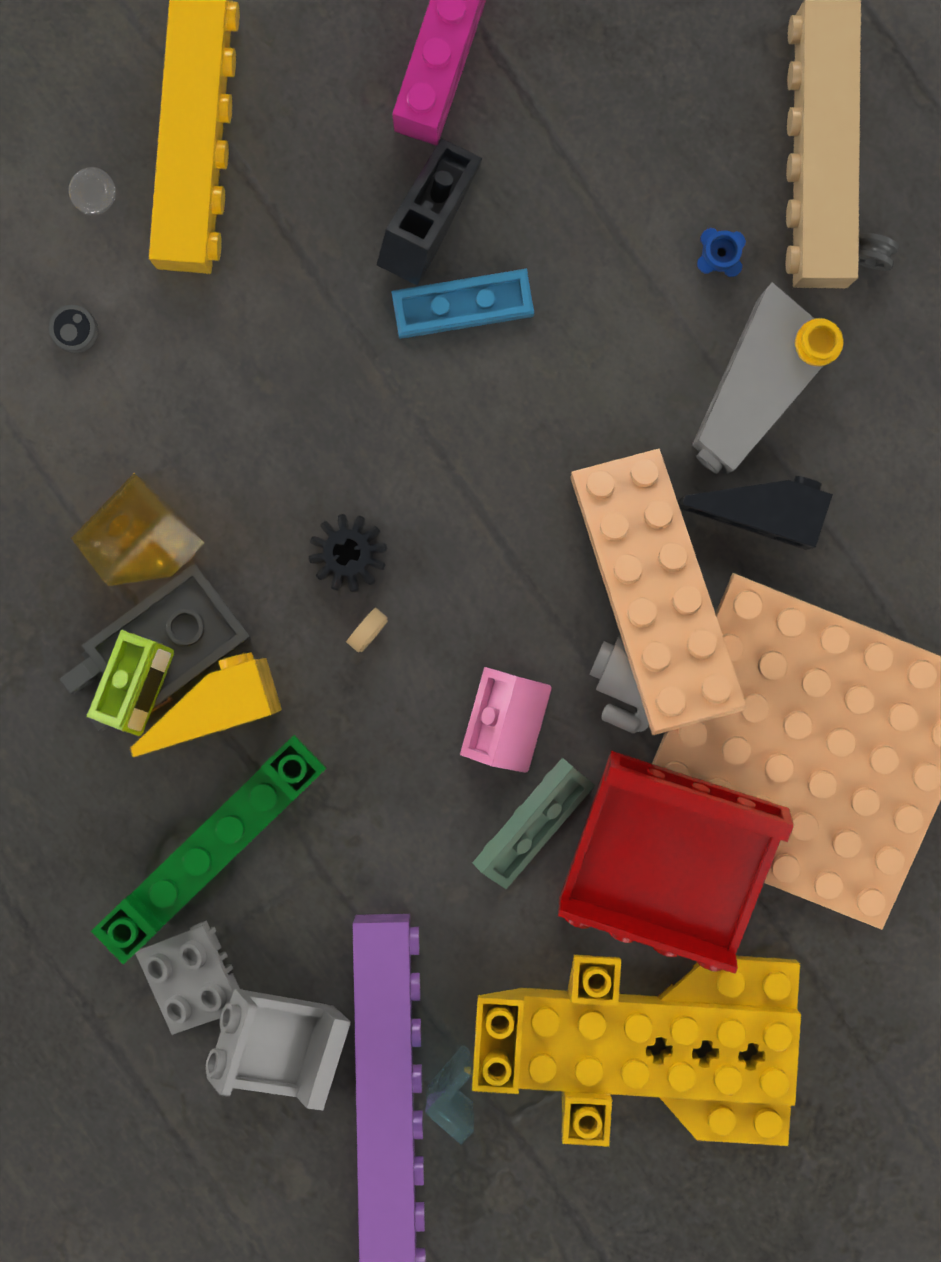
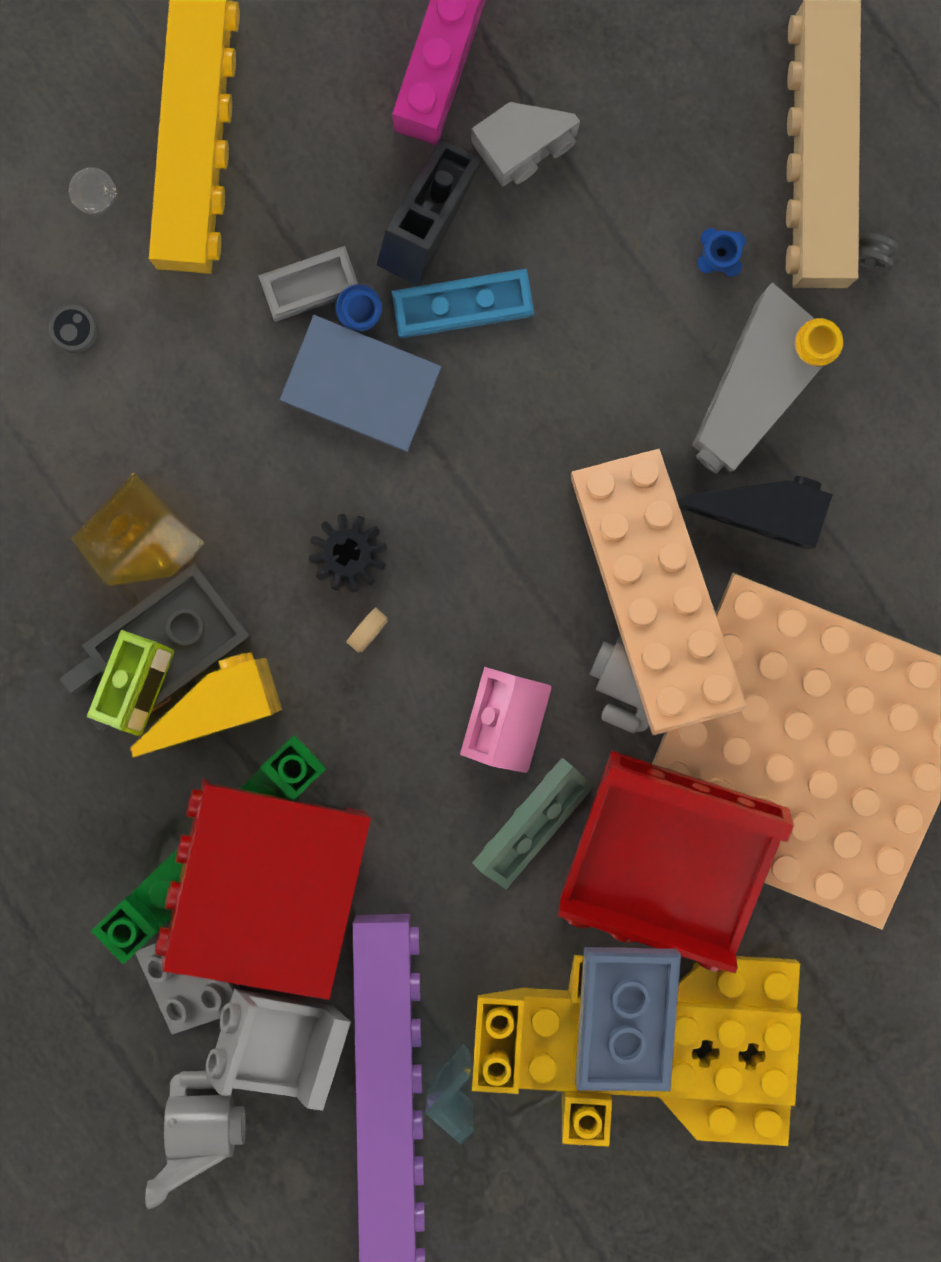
(196, 1133): none -> light grey piece
(262, 891): none -> red panel
(307, 283): none -> light grey tile
(358, 307): none -> blue plate
(360, 383): none -> sand blue tile
(521, 137): none -> light grey slope
(627, 1019): none -> sand blue tile

